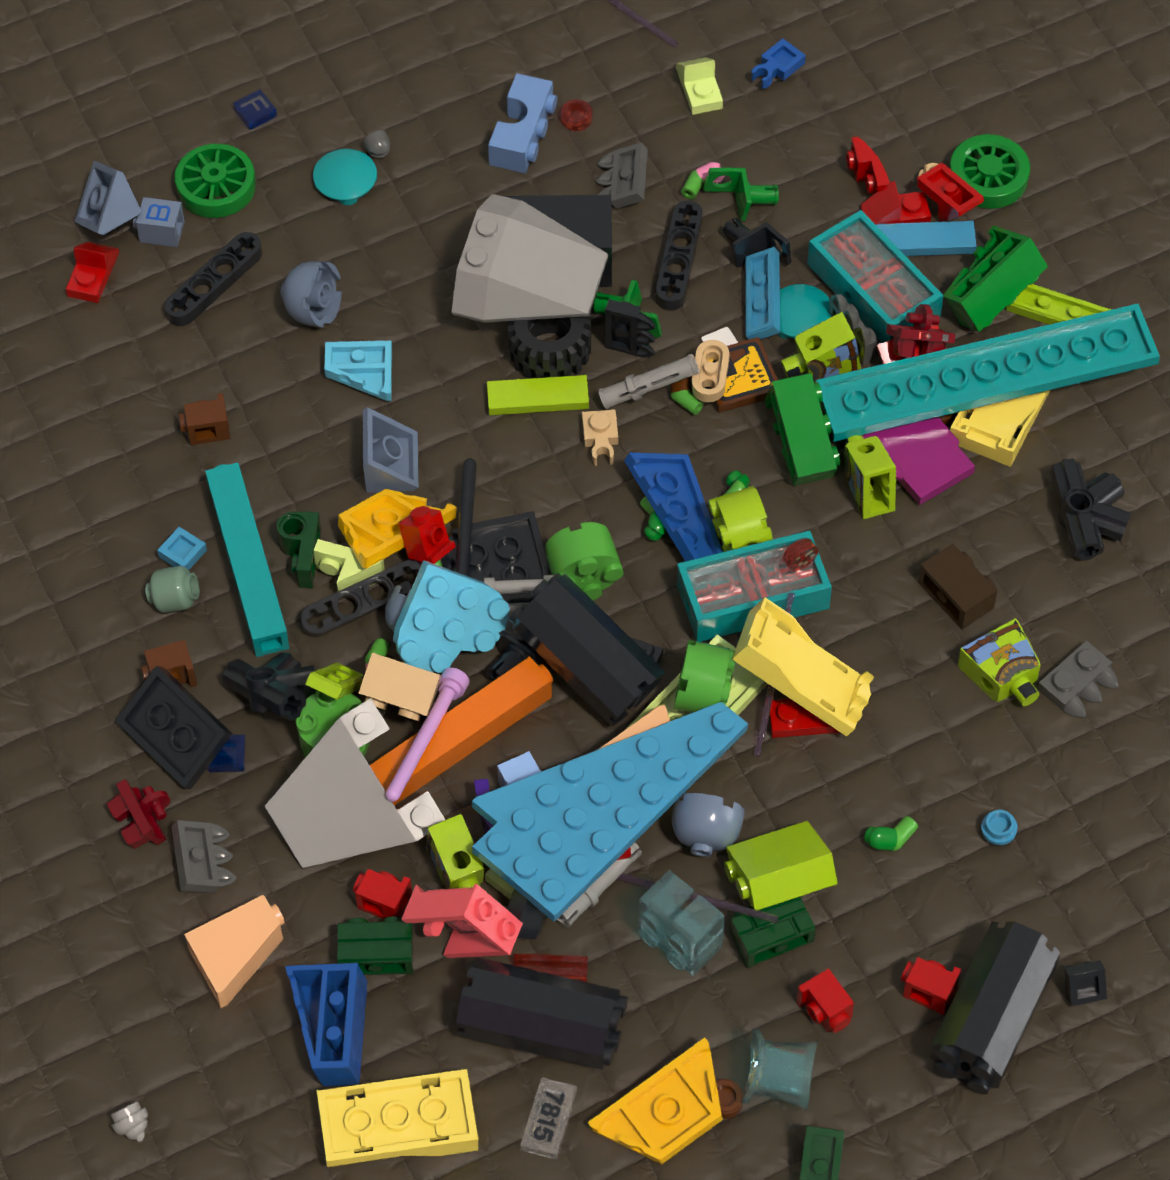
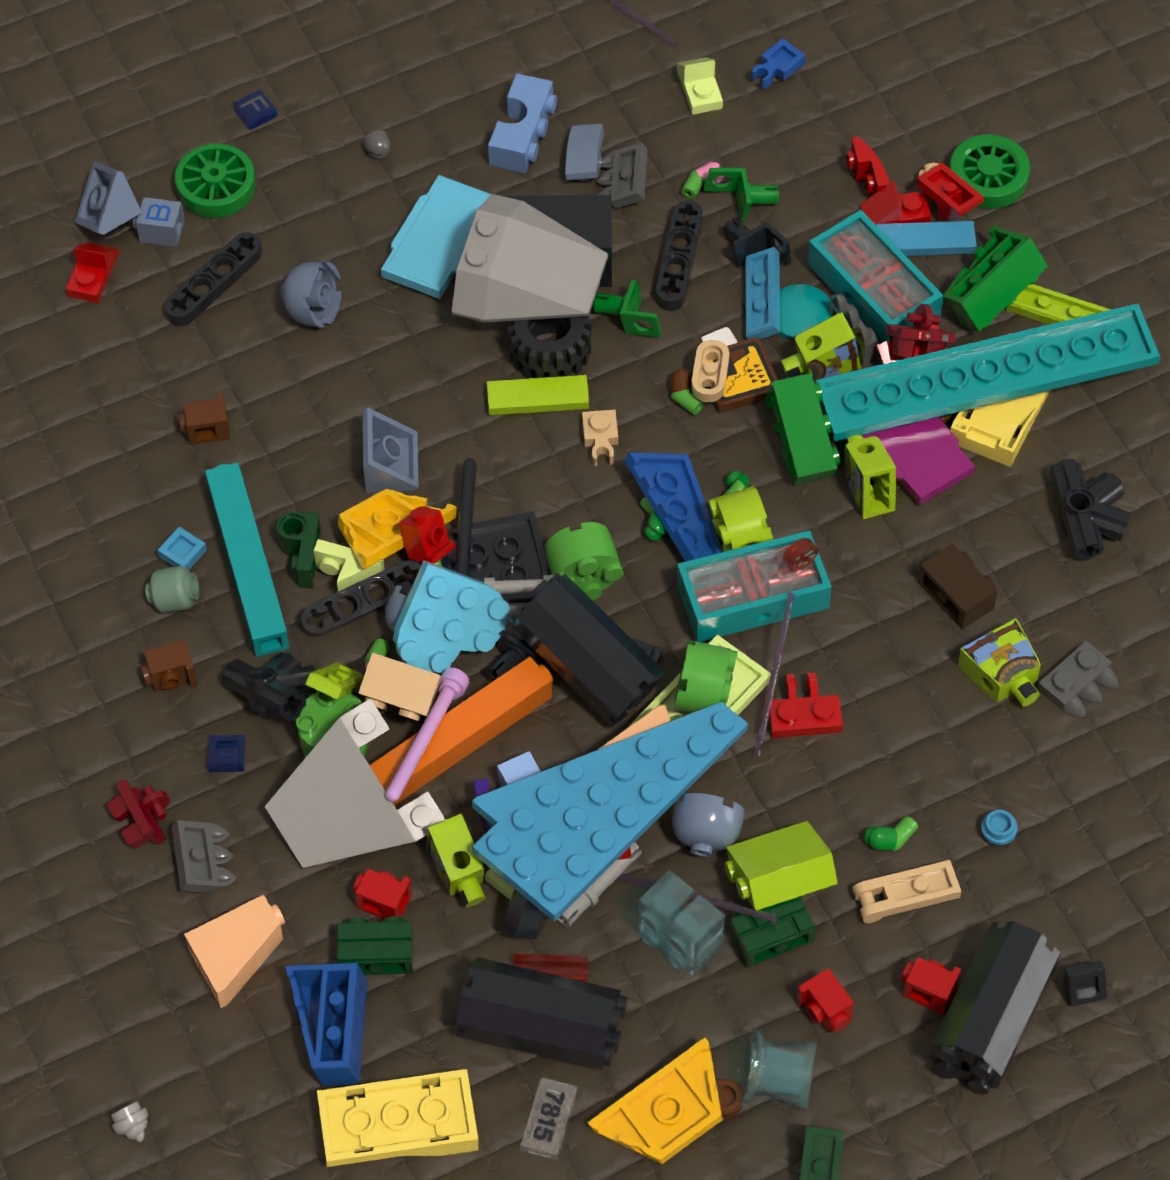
(174, 727): black plate -> none
(345, 175): teal dish -> none
(361, 366): medium azure wing -> none
(433, 237): none -> medium azure piece
(477, 920): coral window -> none
(576, 115): clear red tile -> none
(583, 152): none -> sand blue slope
(628, 329): black plate -> none
(635, 386): light grey pin -> none
(788, 660): light yellow piece -> none
(907, 890): none -> tan plate

